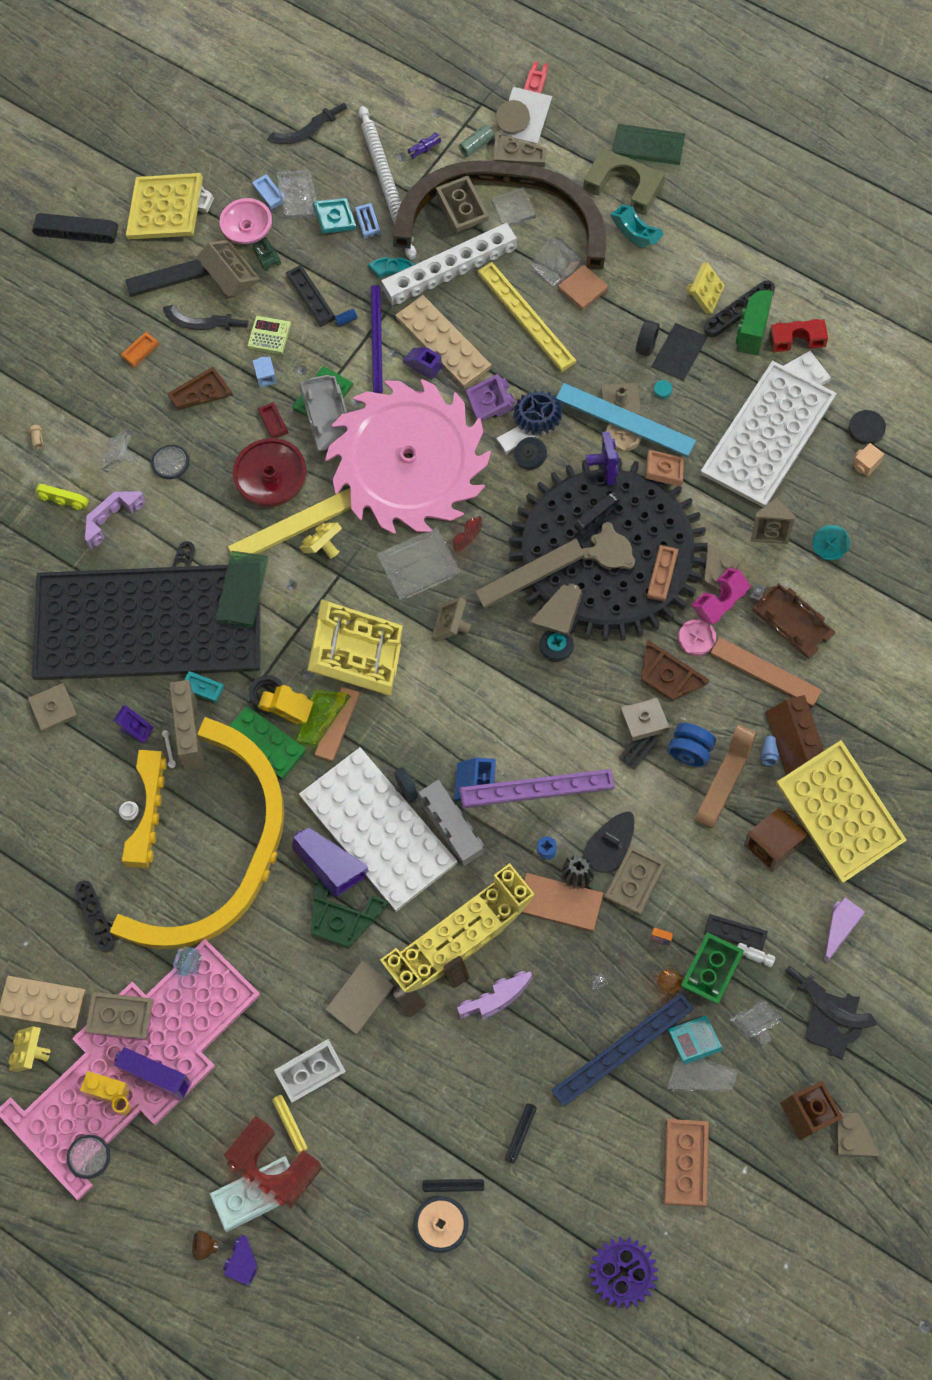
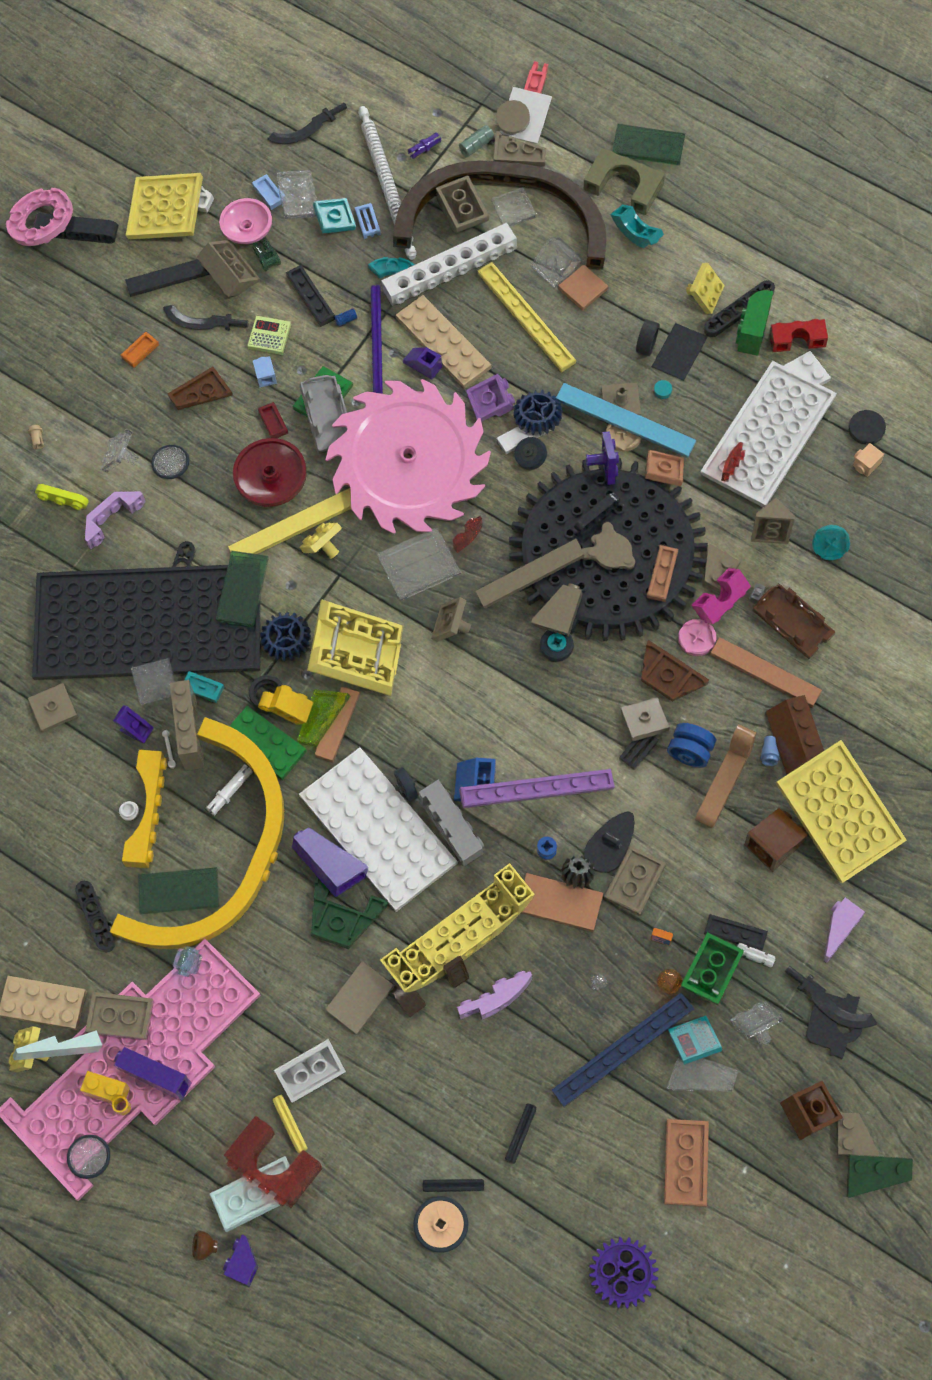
(32, 201): none -> bright pink plate
(50, 1047): none -> light aqua slope
(153, 680): none -> clear plate
(178, 890): none -> clear green tile
(232, 786): none -> white pin
(292, 624): none -> dark blue gear
(733, 461): none -> clear red slope
(873, 1173): none -> dark green wing

